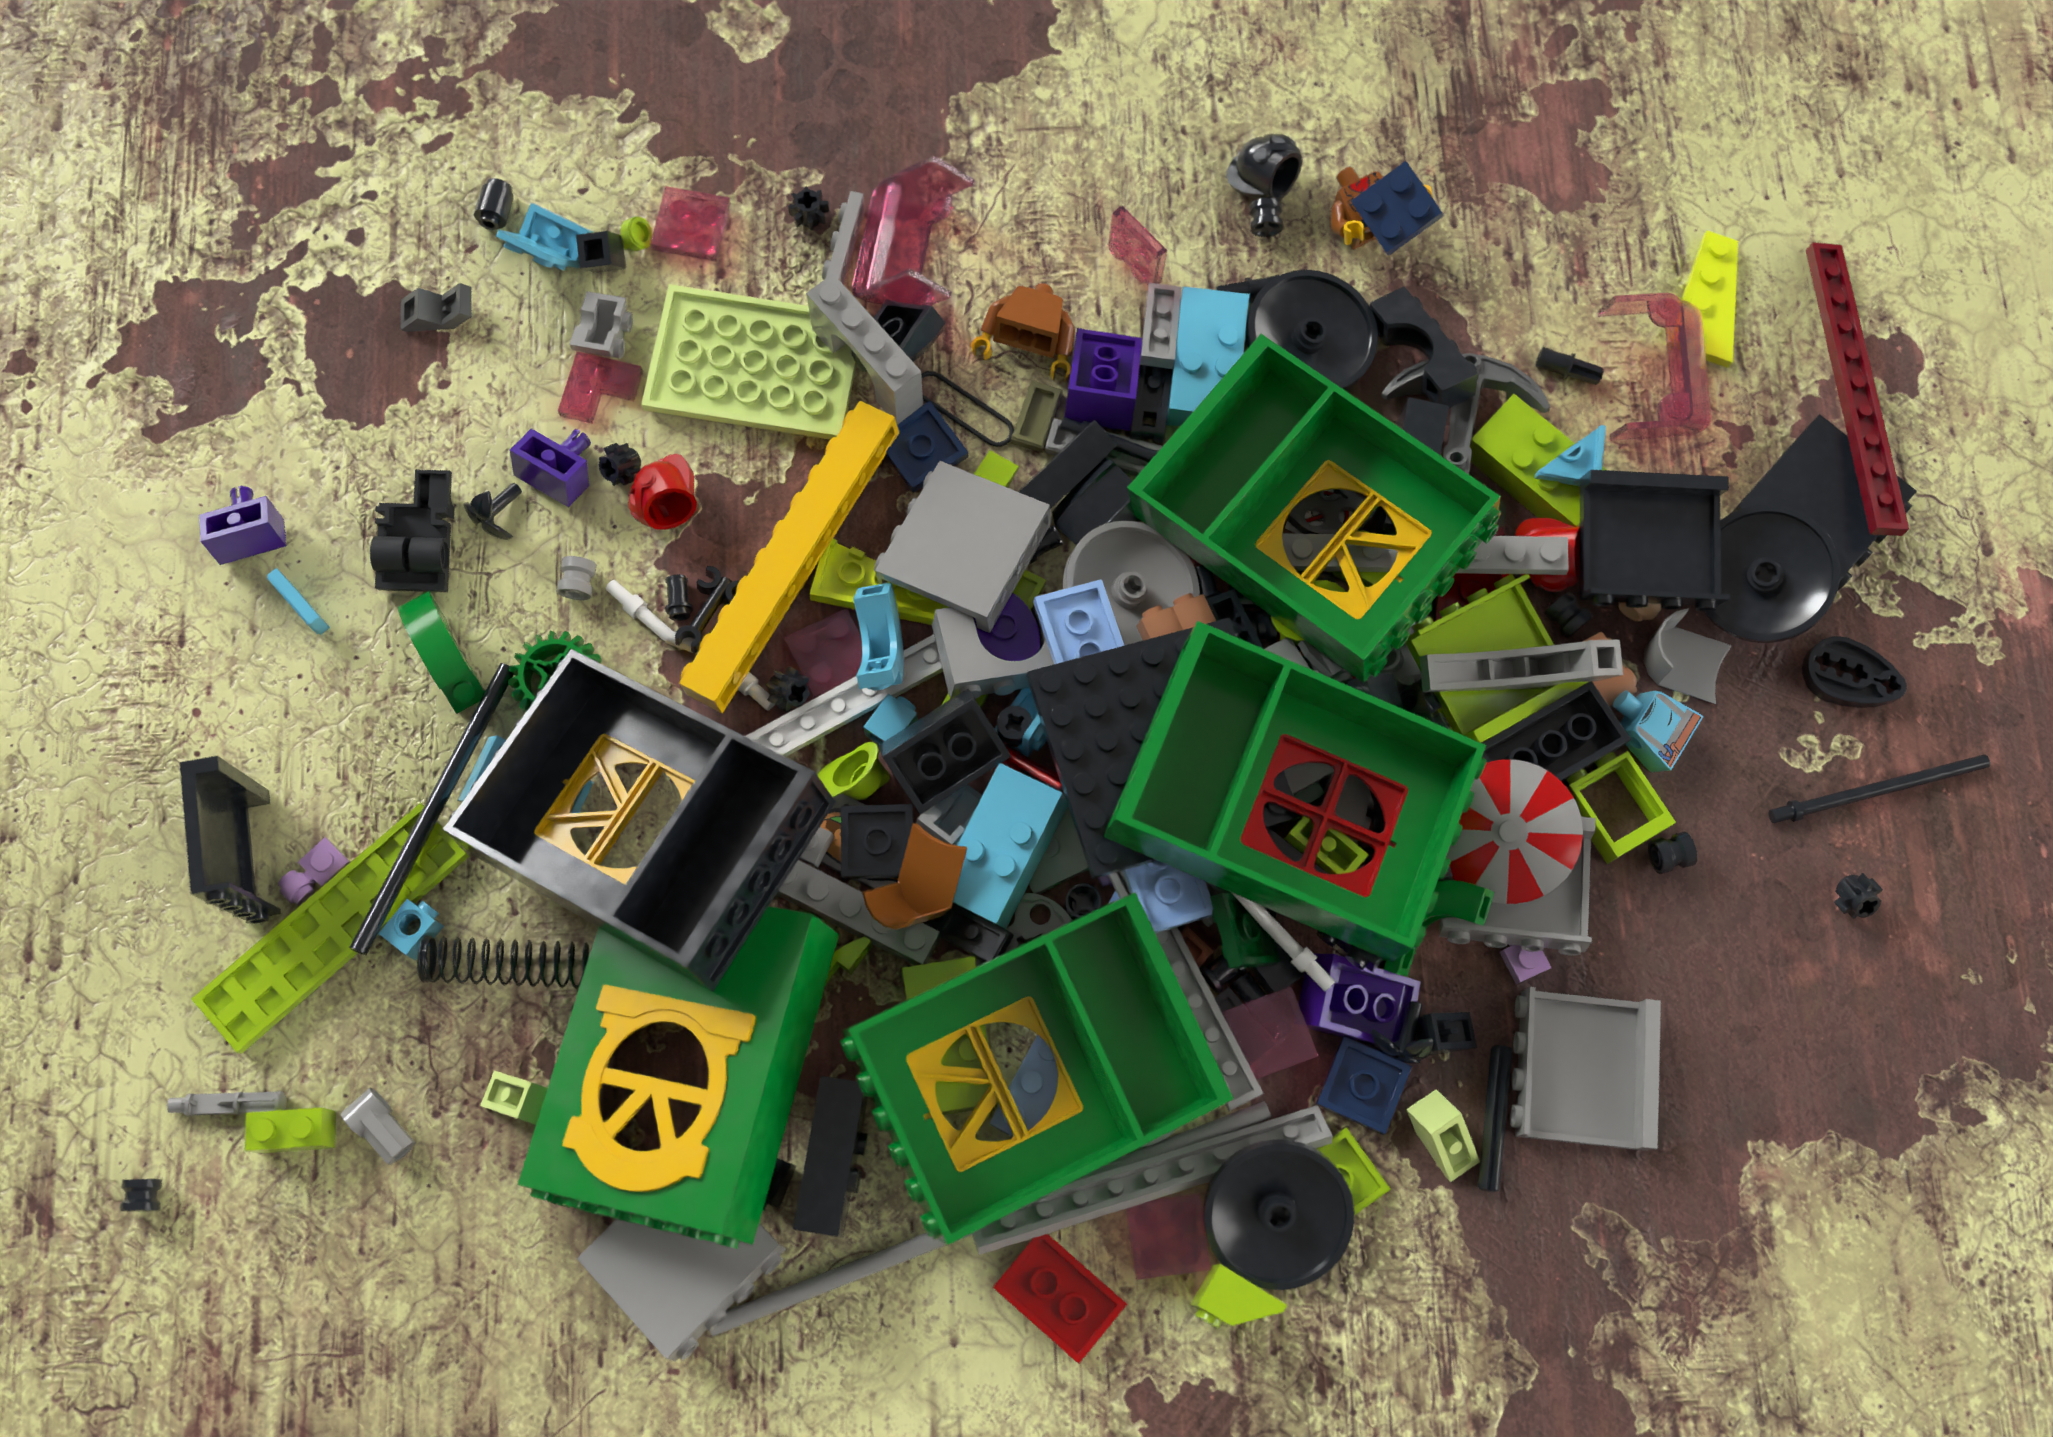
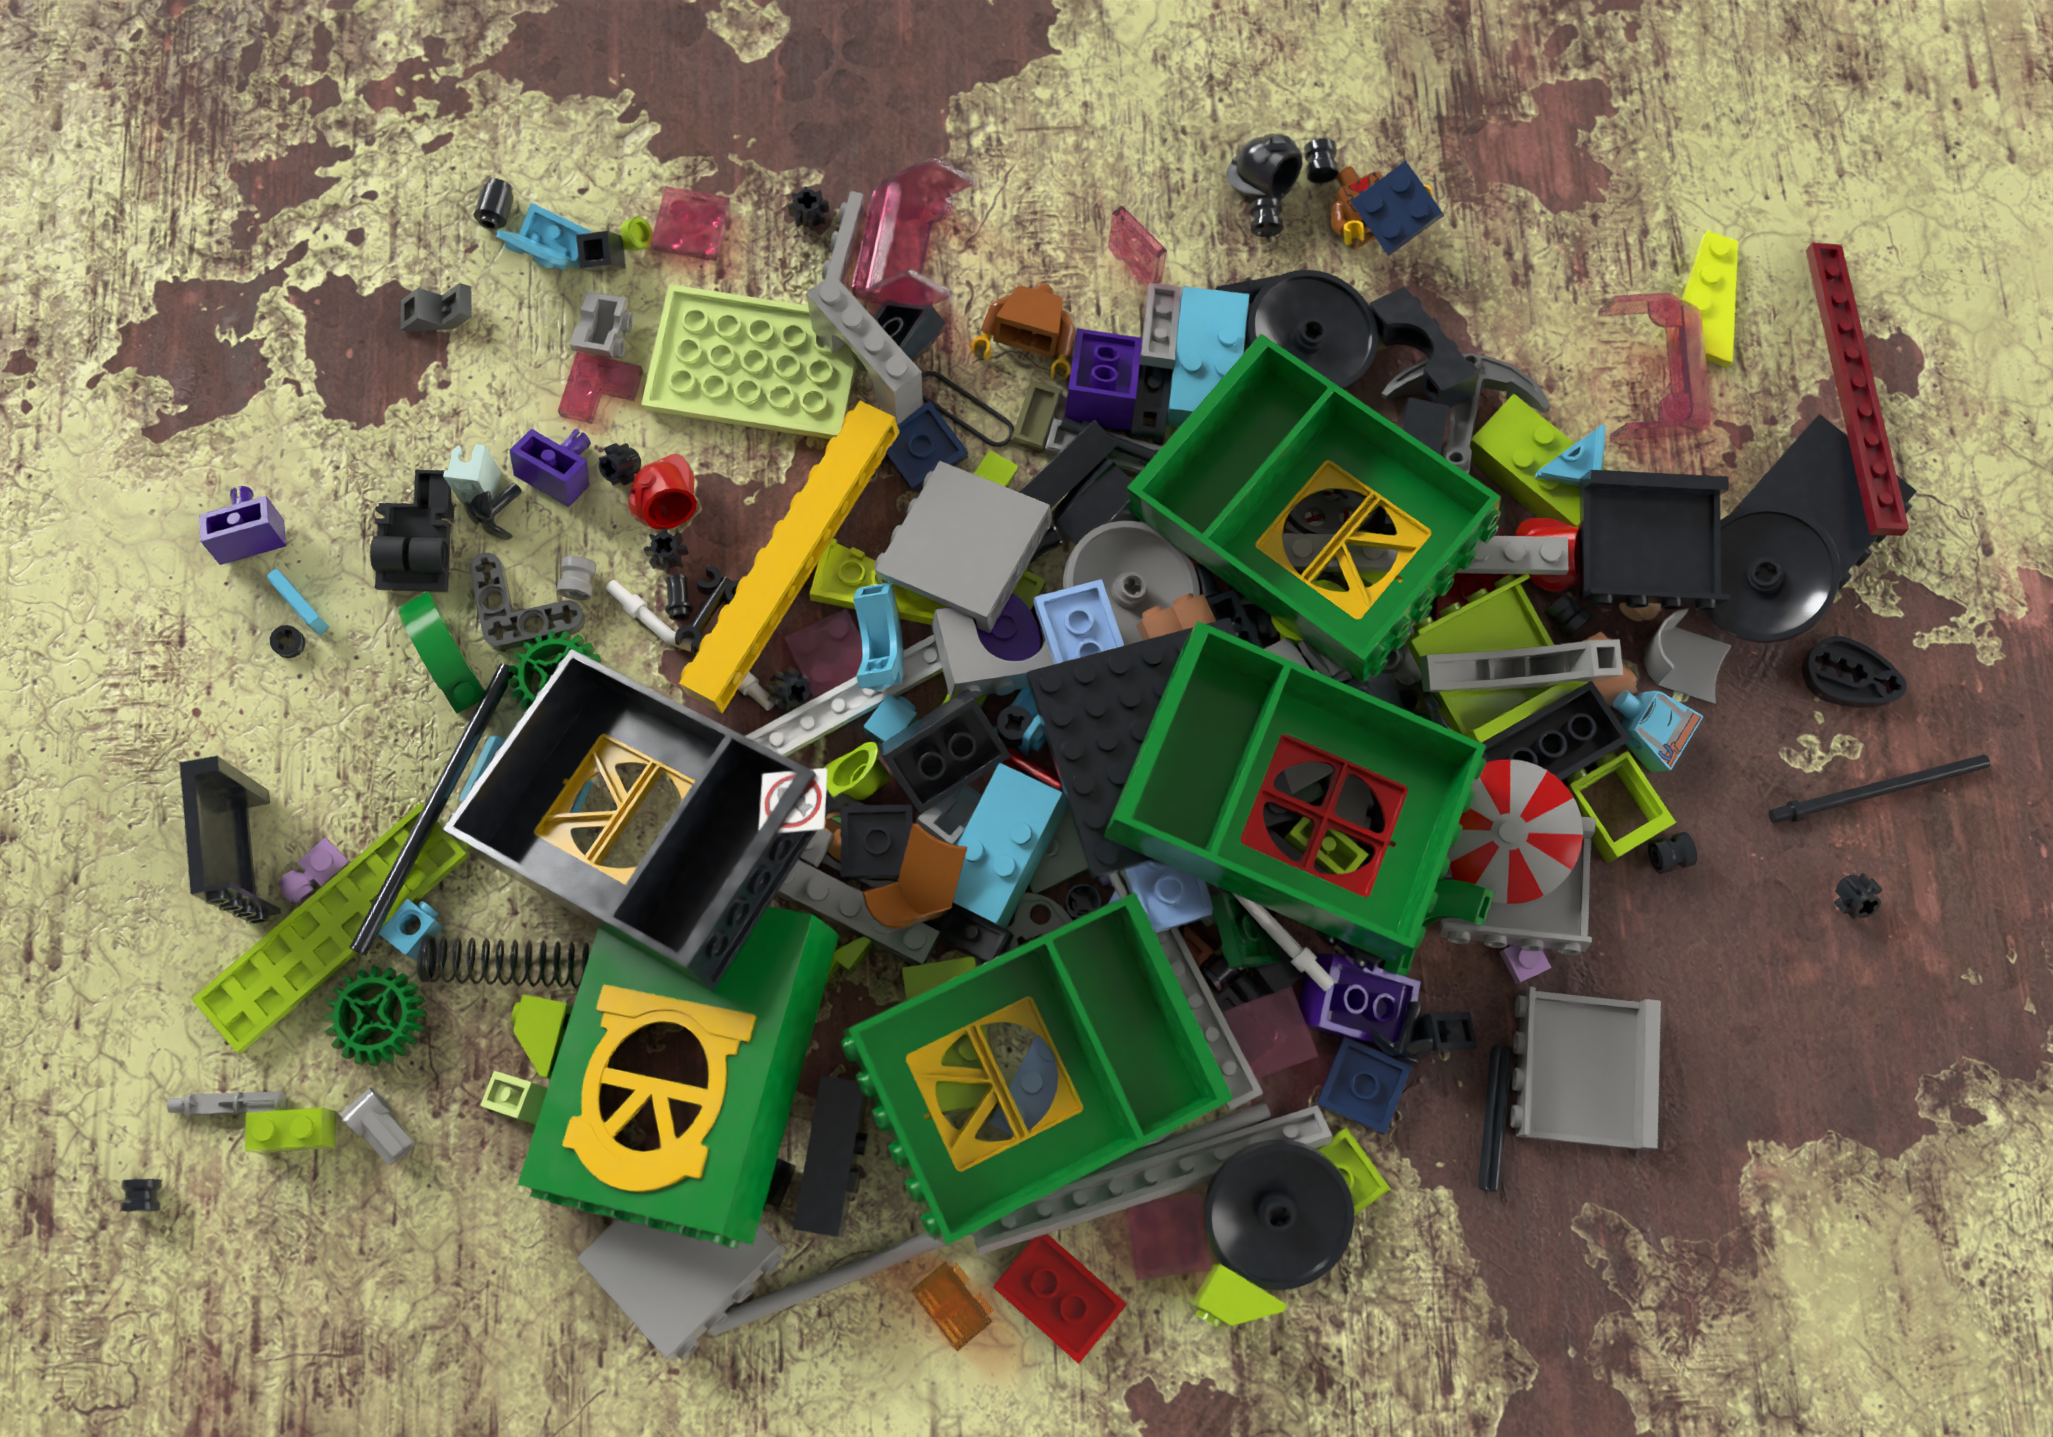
(277, 646): none -> black bush
(365, 1026): none -> green gear
(472, 477): none -> light aqua hinge
(504, 615): none -> dark grey beam
(540, 1030): none -> lime slope
(665, 559): none -> black gear
(810, 809): none -> white sticker
(952, 1305): none -> clear orange brick
(1320, 156): none -> black wheel
(1444, 1134): yellowish green slope -> none
(1569, 366): black axle -> none

